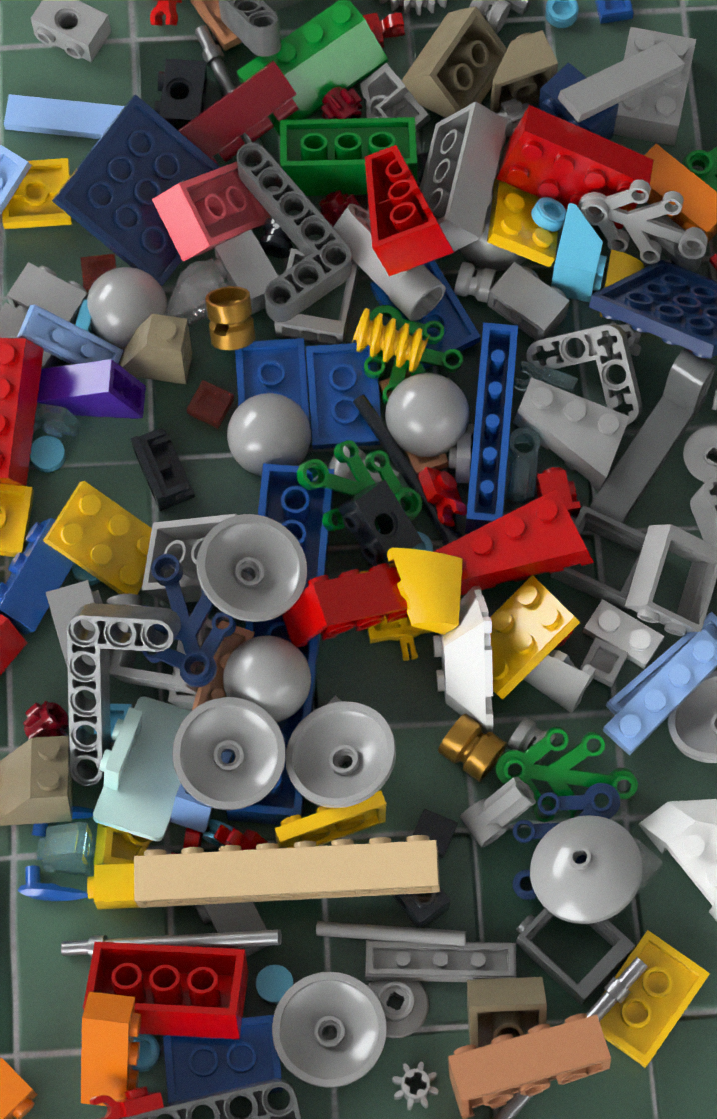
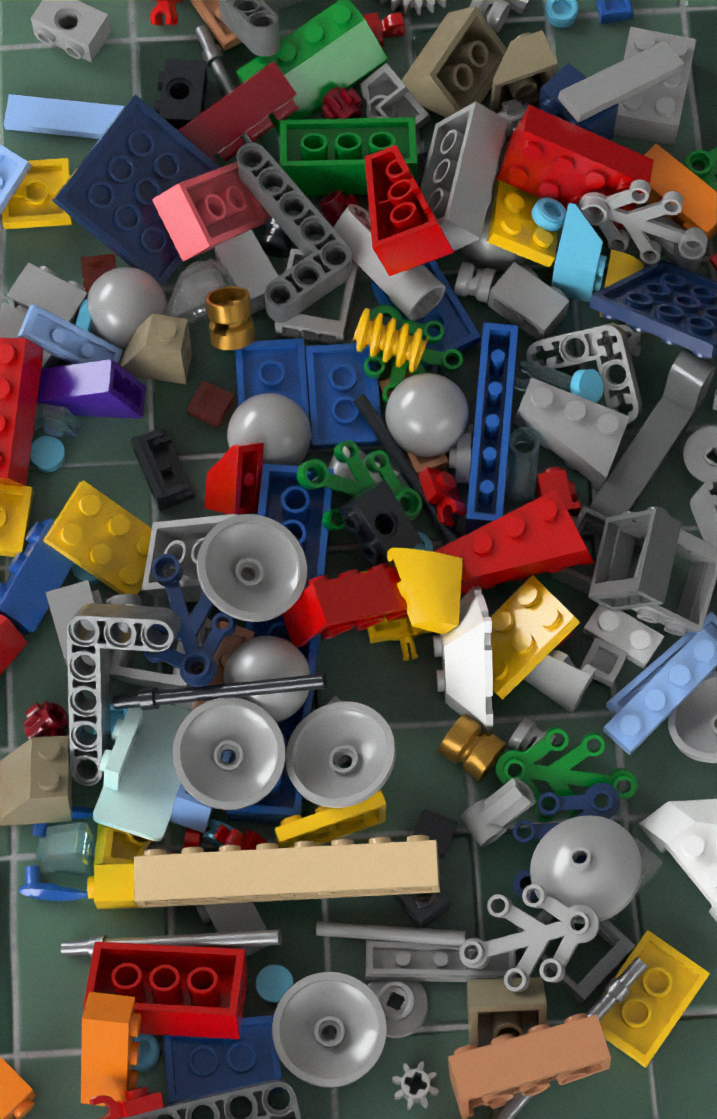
(152, 698): none -> black bar
(235, 480): none -> red slope
(534, 937): none -> light grey plant
(587, 384): none -> medium azure tile
(615, 553): none -> dark grey window

